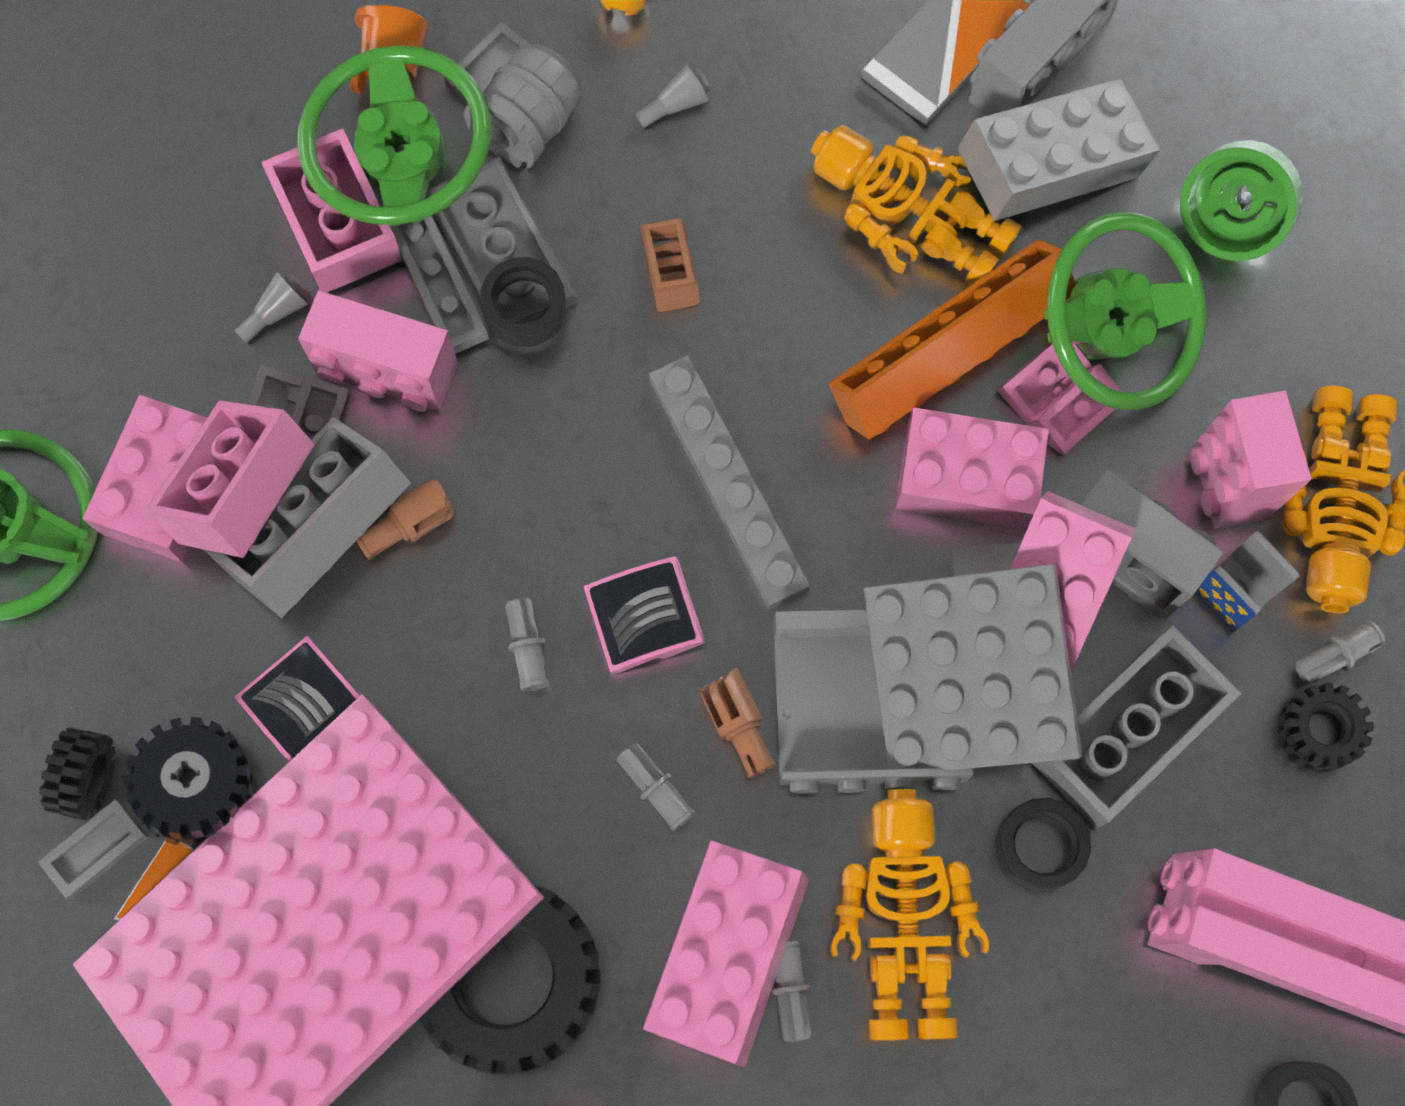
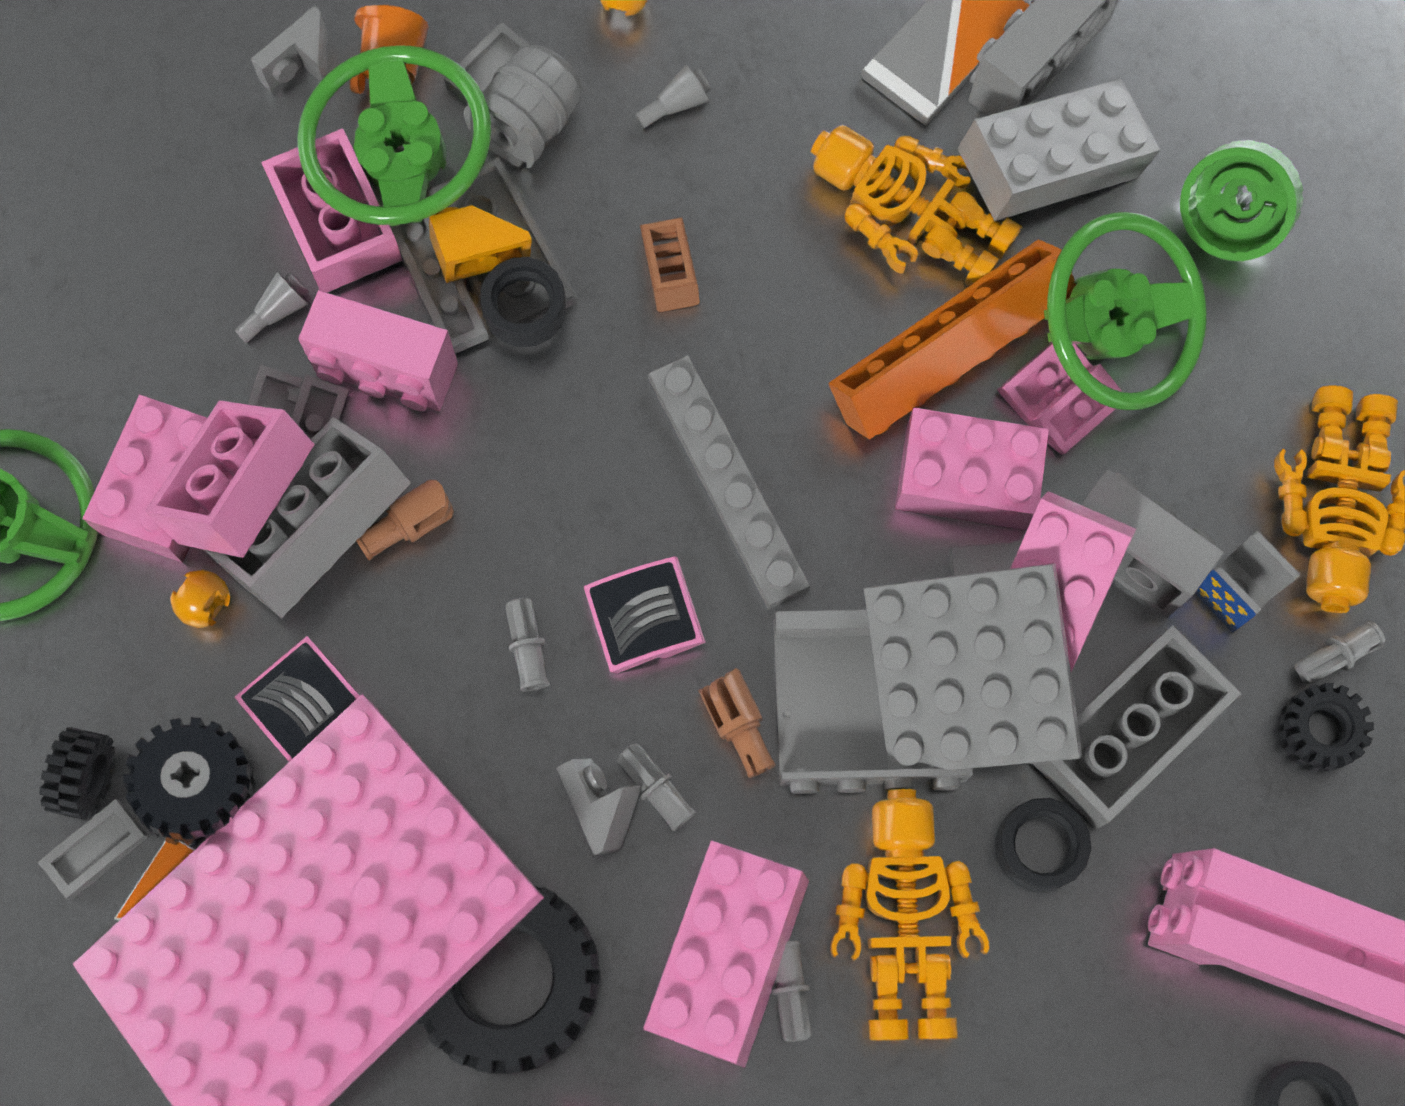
(200, 598): none -> light orange piece
(298, 45): none -> light grey slope
(474, 241): none -> light orange slope
(601, 815): none -> light grey slope
(1249, 460): bright pink brick -> none

